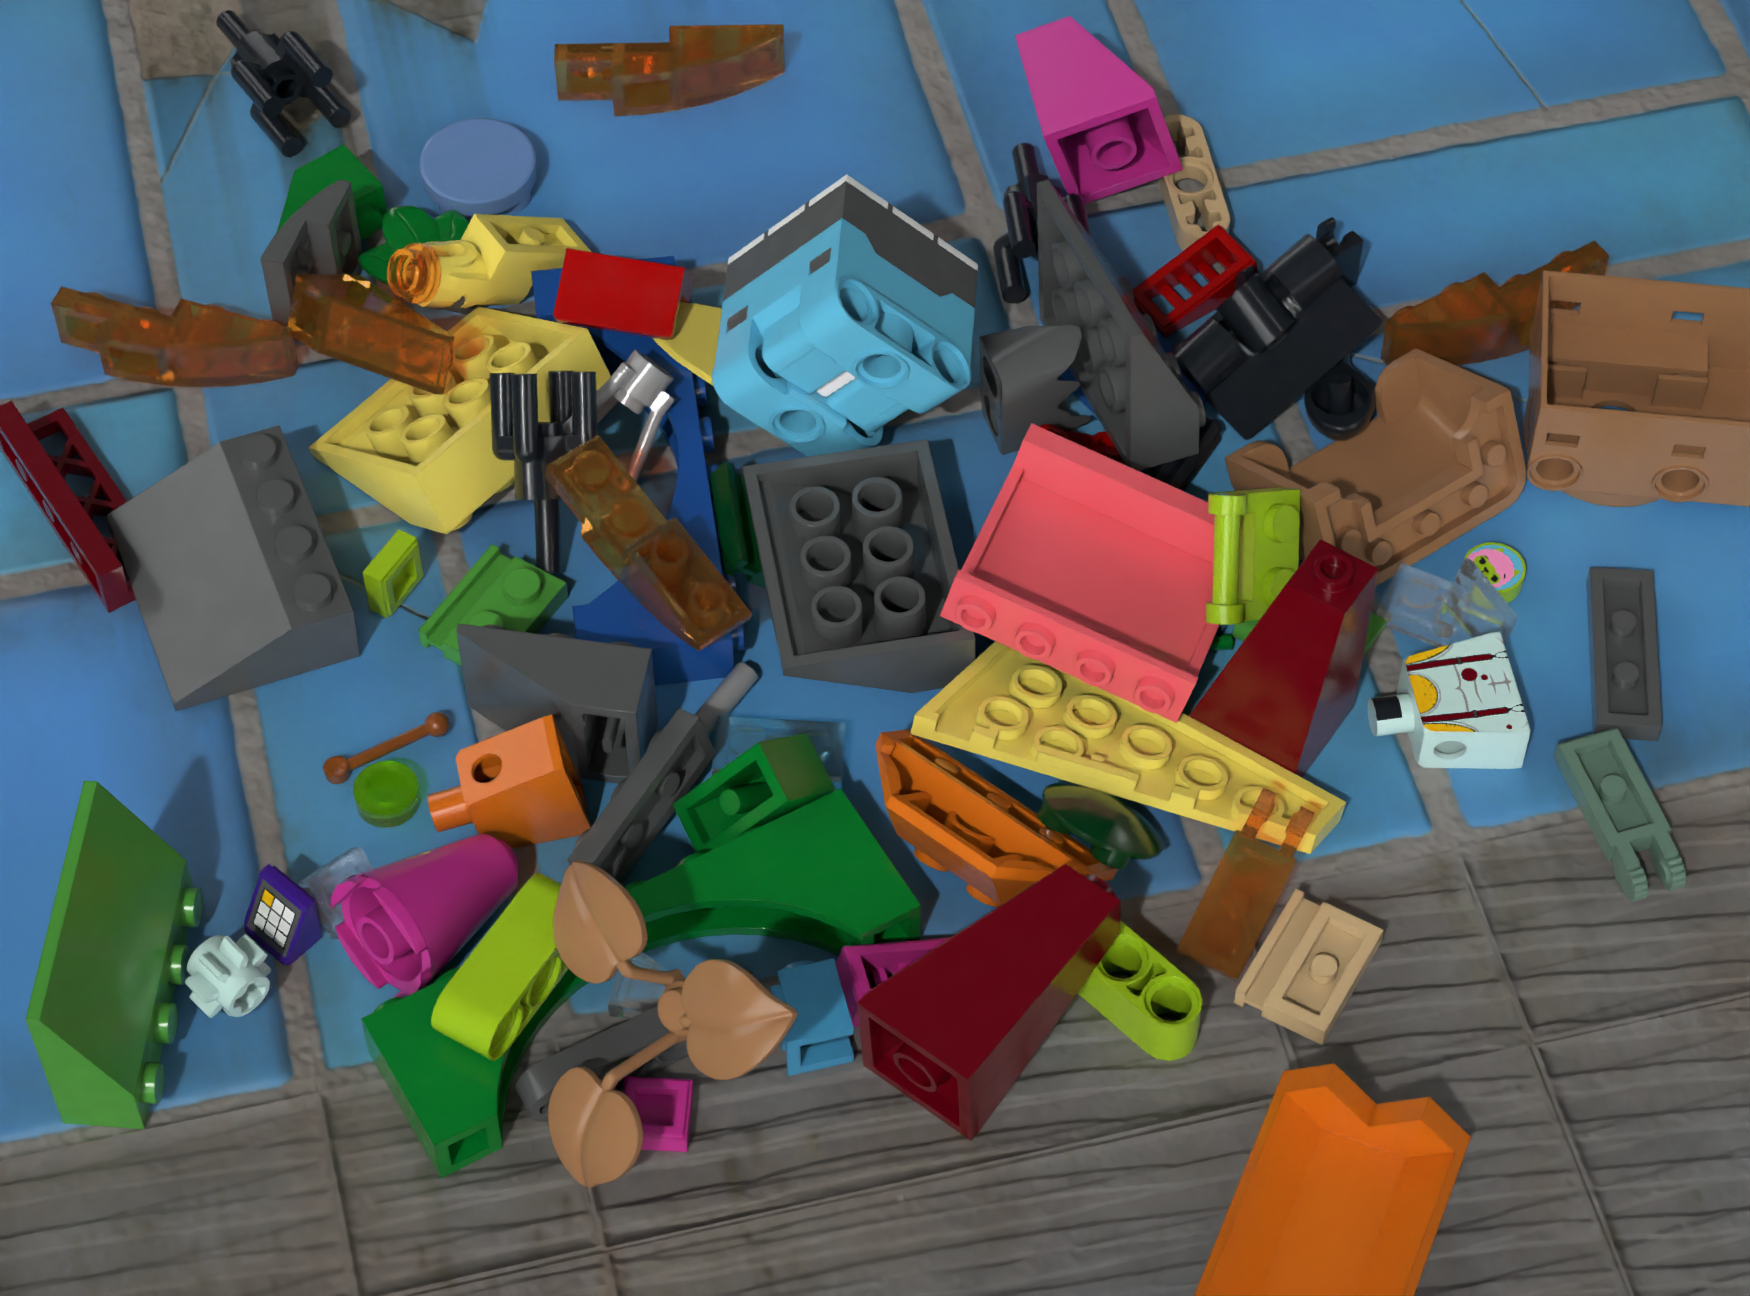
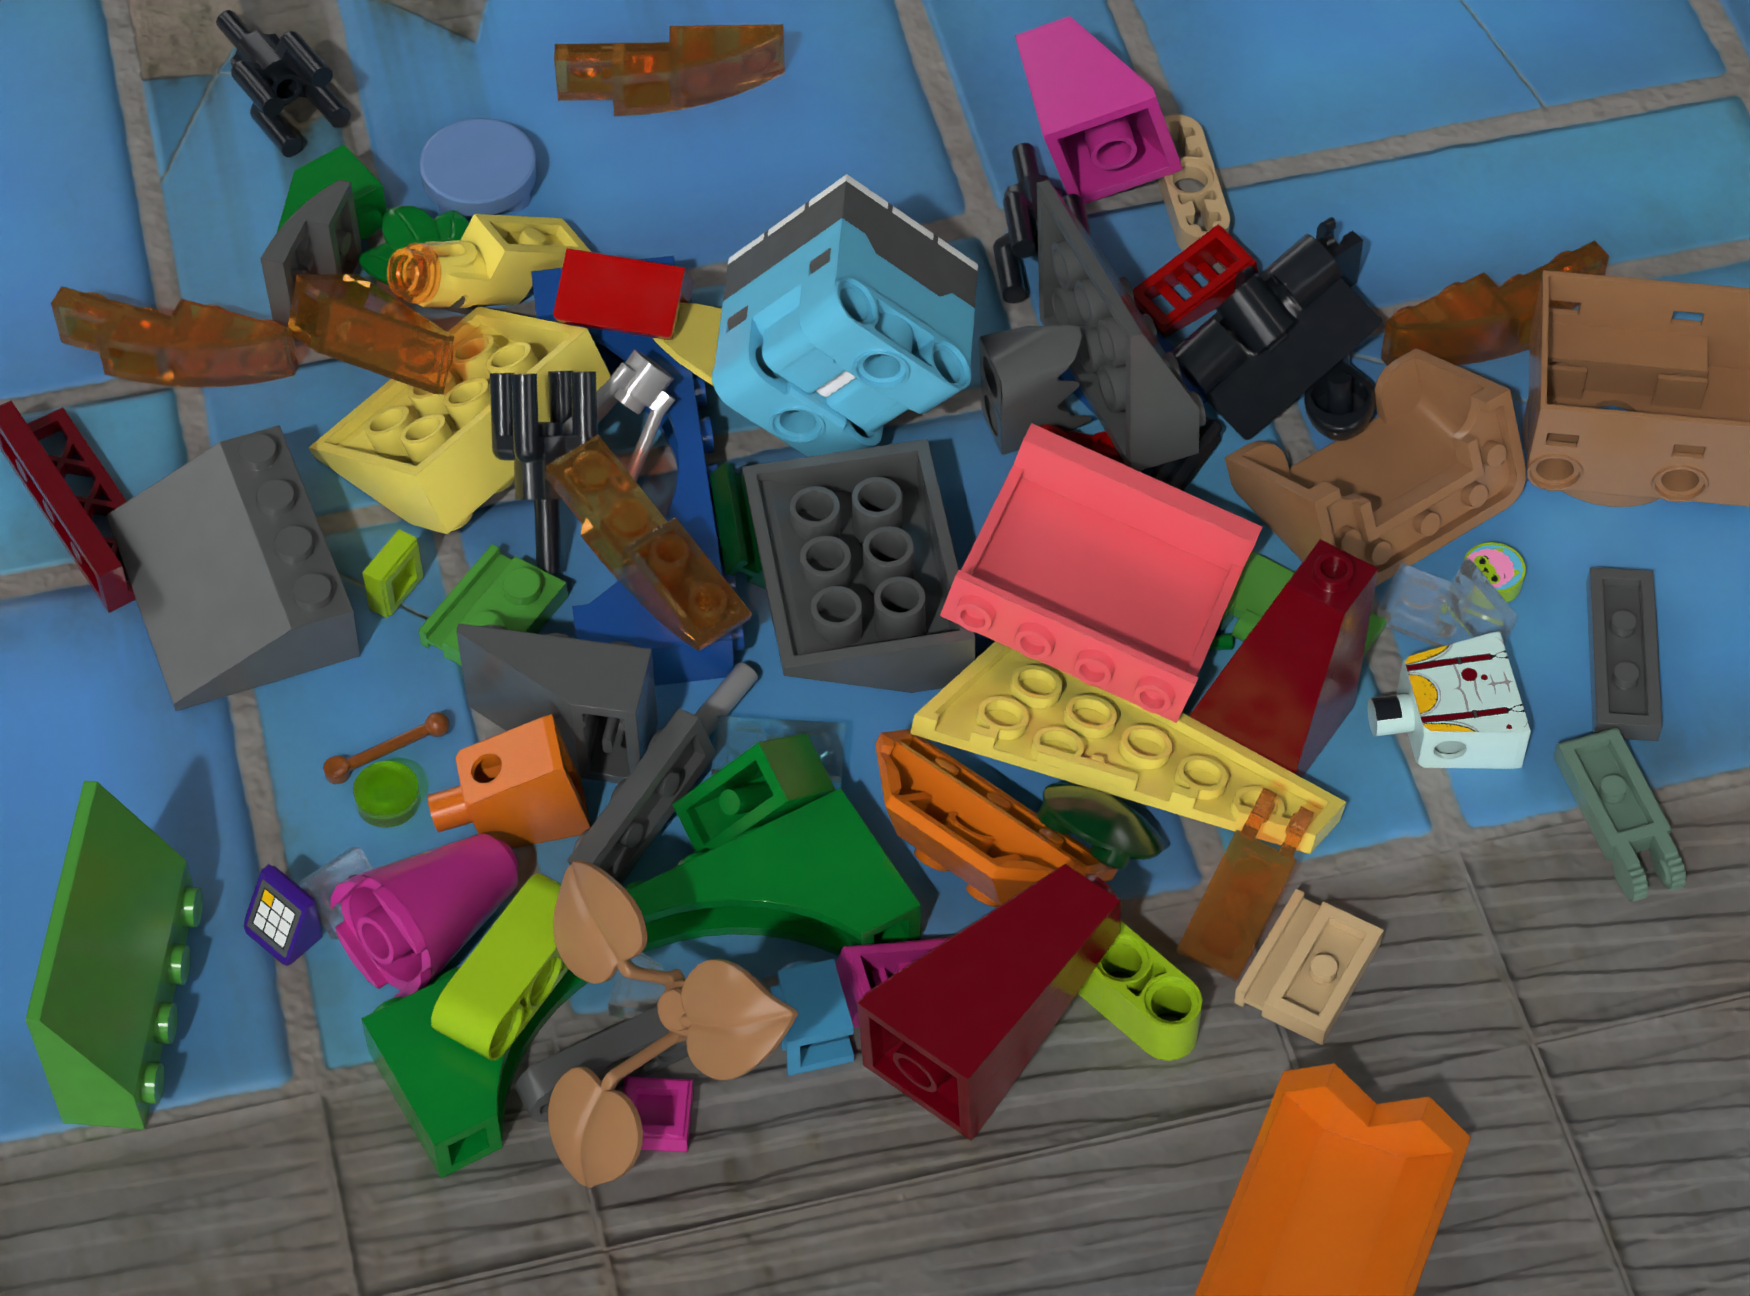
(228, 976): light aqua gear -> none
(1251, 551): lime plate -> none

